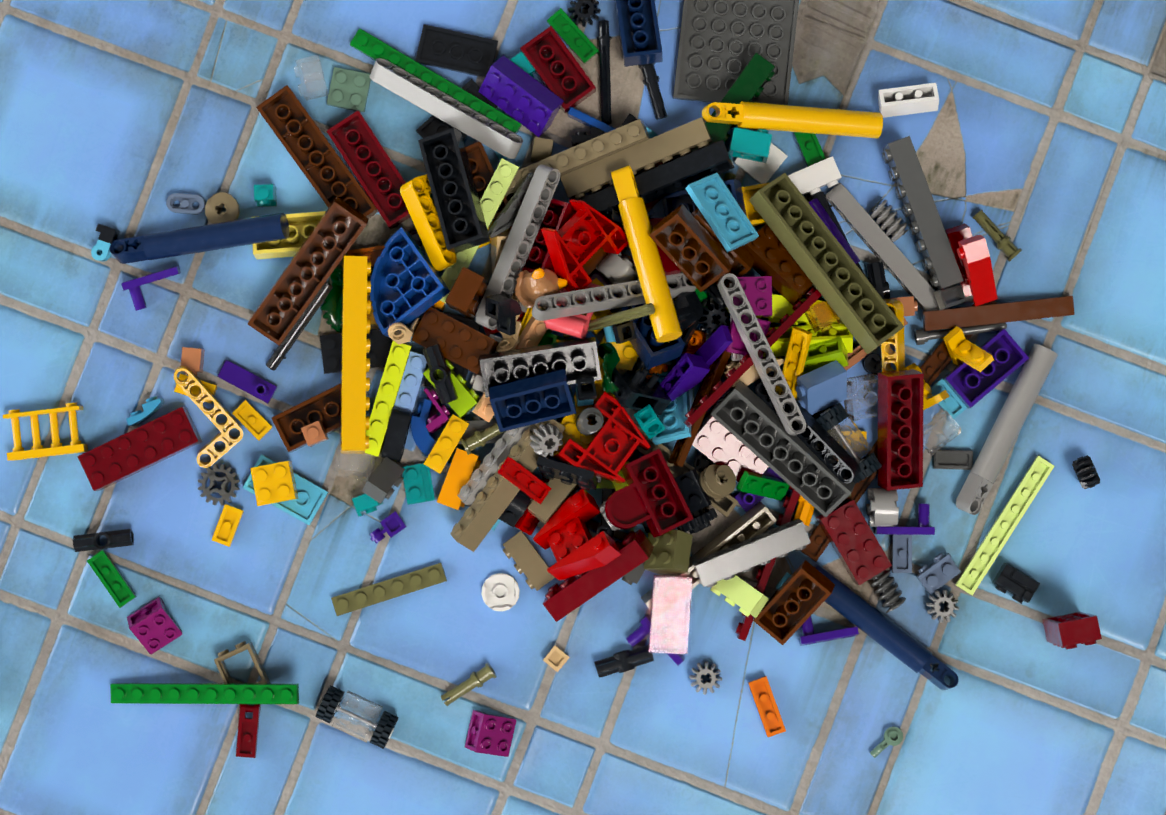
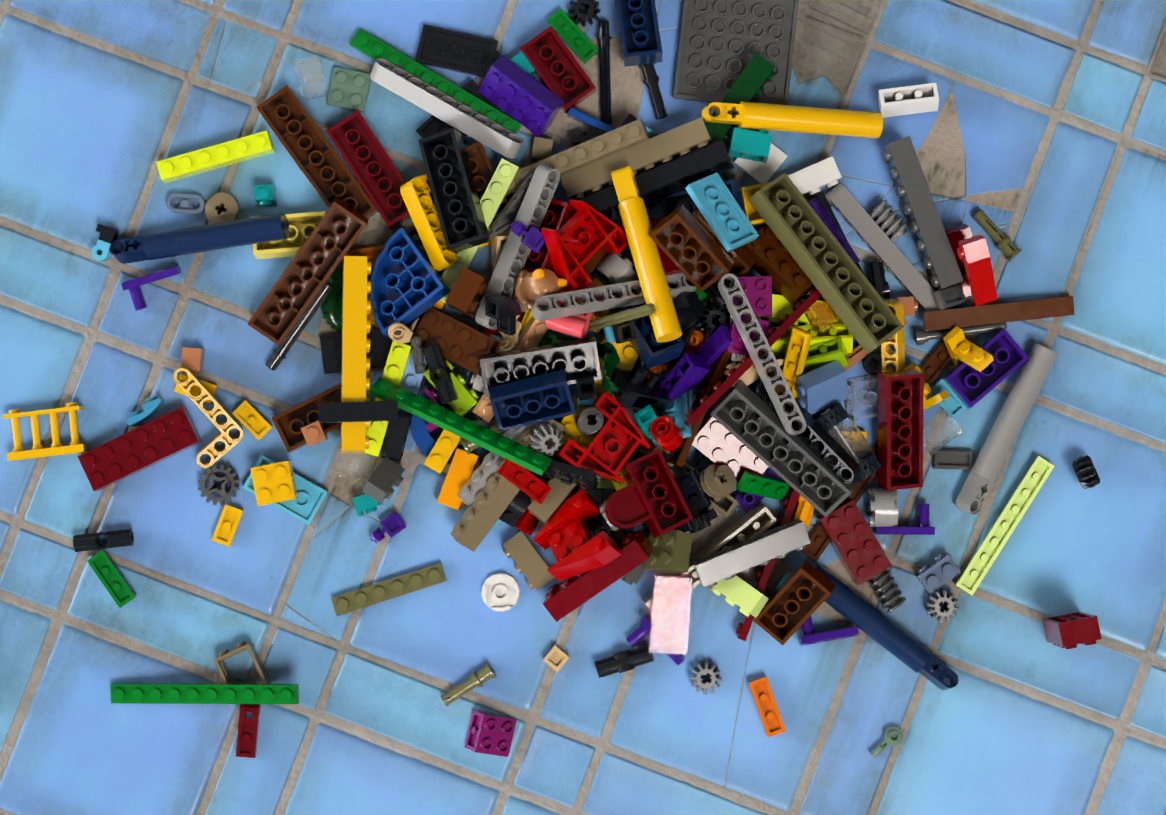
(153, 626): magenta bracket -> none
(215, 157): none -> neon yellow brick
(247, 381): dark purple piece -> none
(357, 716): plate -> none
(358, 411): none -> black tile
(417, 352): none -> dark grey axle
(418, 484): teal plate -> none
(461, 426): none -> green plate
(532, 238): none -> dark purple plate
(666, 433): none -> red wheel
(809, 147): green plate -> none
(901, 553): sand blue plate -> none
(1016, 583): black brick -> none

